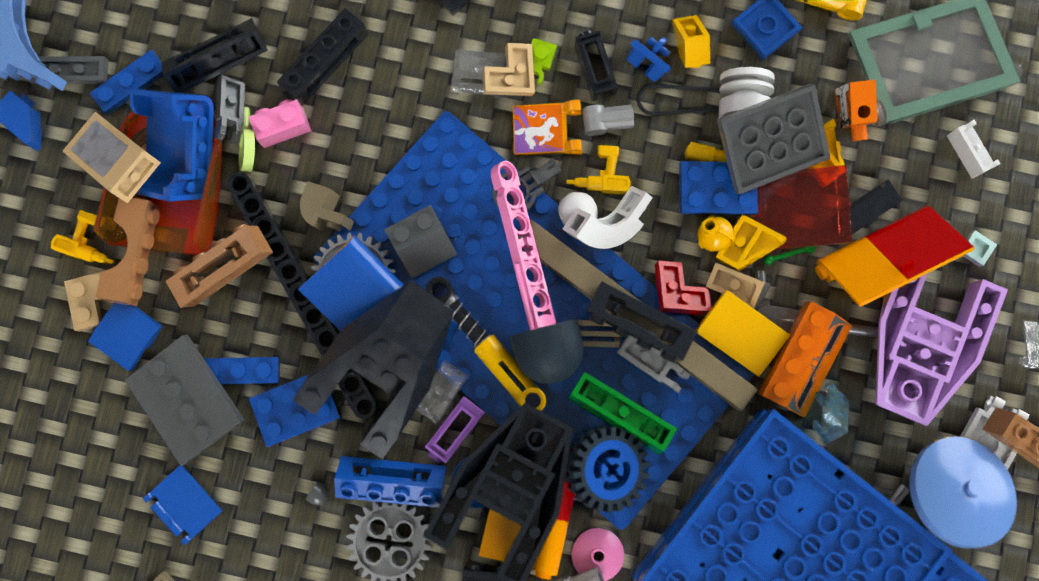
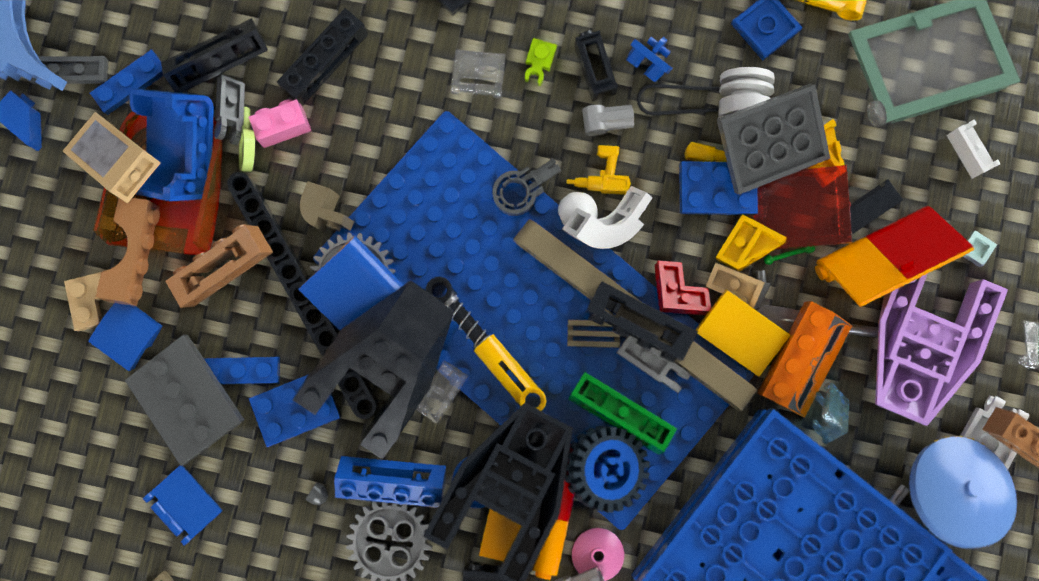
(77, 245): yellow piece -> none
(421, 242): dark grey slope -> none
(439, 454): medium lavender window -> none
(516, 77): tan plate -> none
(543, 129): flag -> none
(549, 349): piece -> none
(692, 41): yellow slope -> none
(716, 238): yellow piece -> none
(857, 107): orange torso -> none

